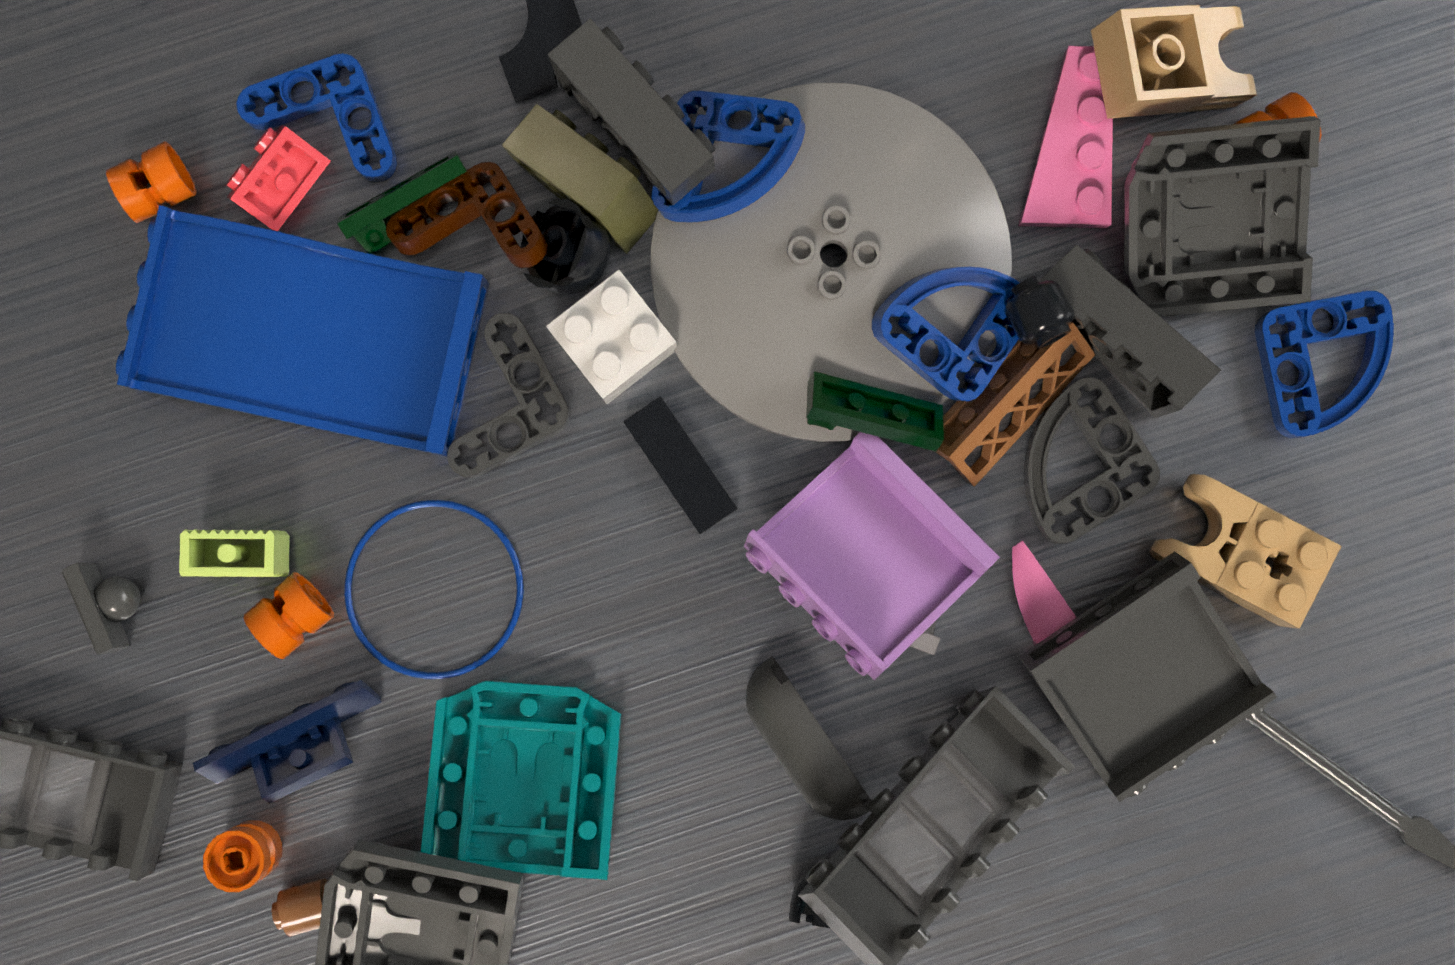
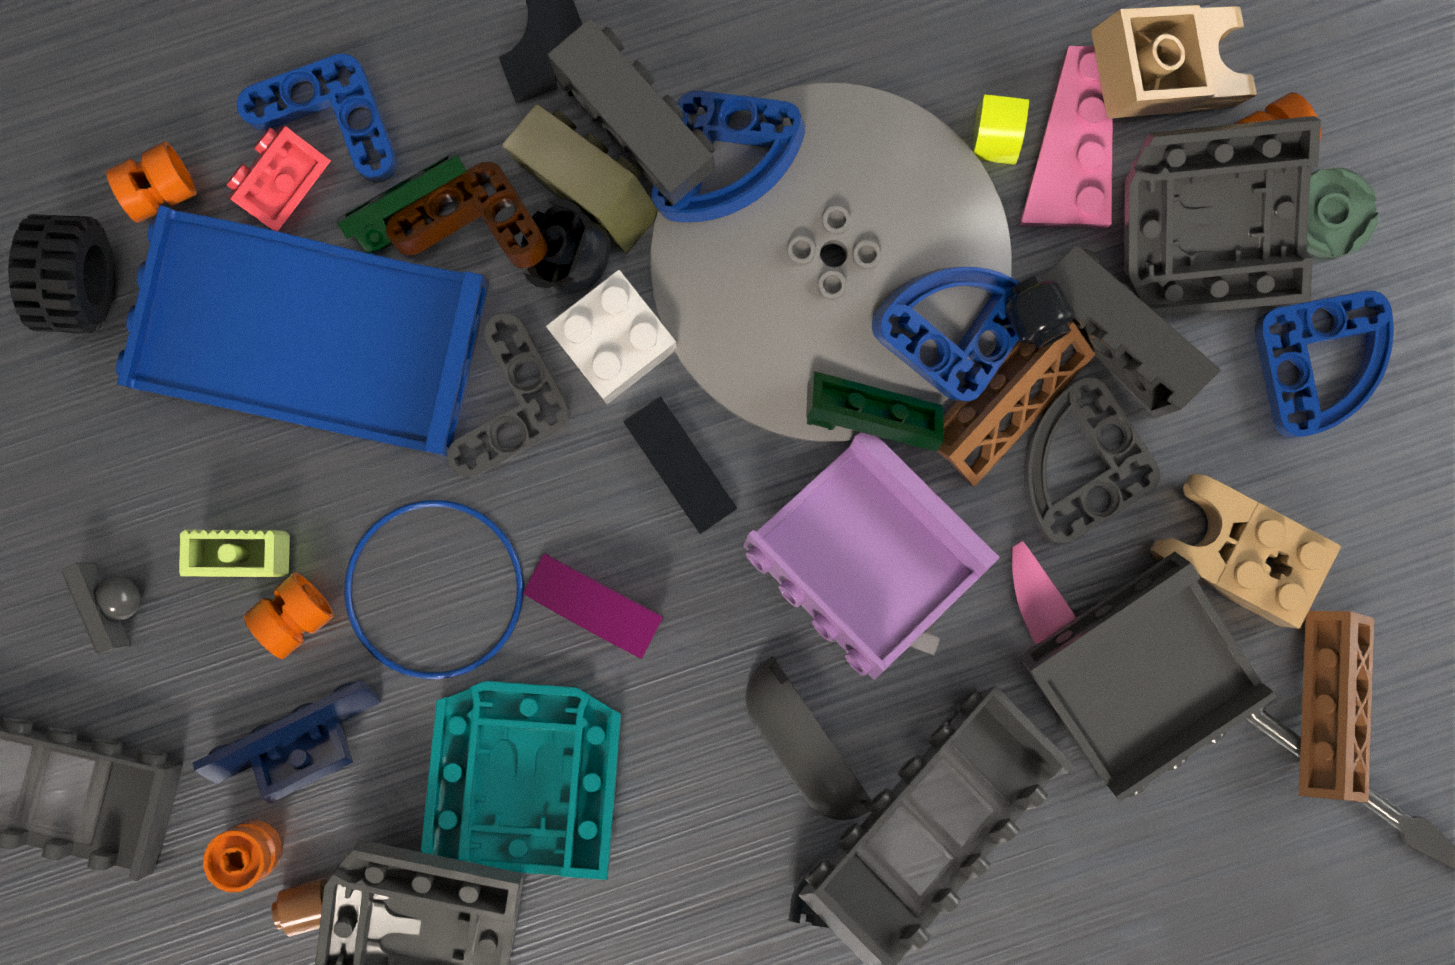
(61, 273): none -> black tyre
(593, 605): none -> magenta slope
(1000, 128): none -> neon yellow brick
(1336, 706): none -> medium nougat fence
(1339, 212): none -> sand green tile

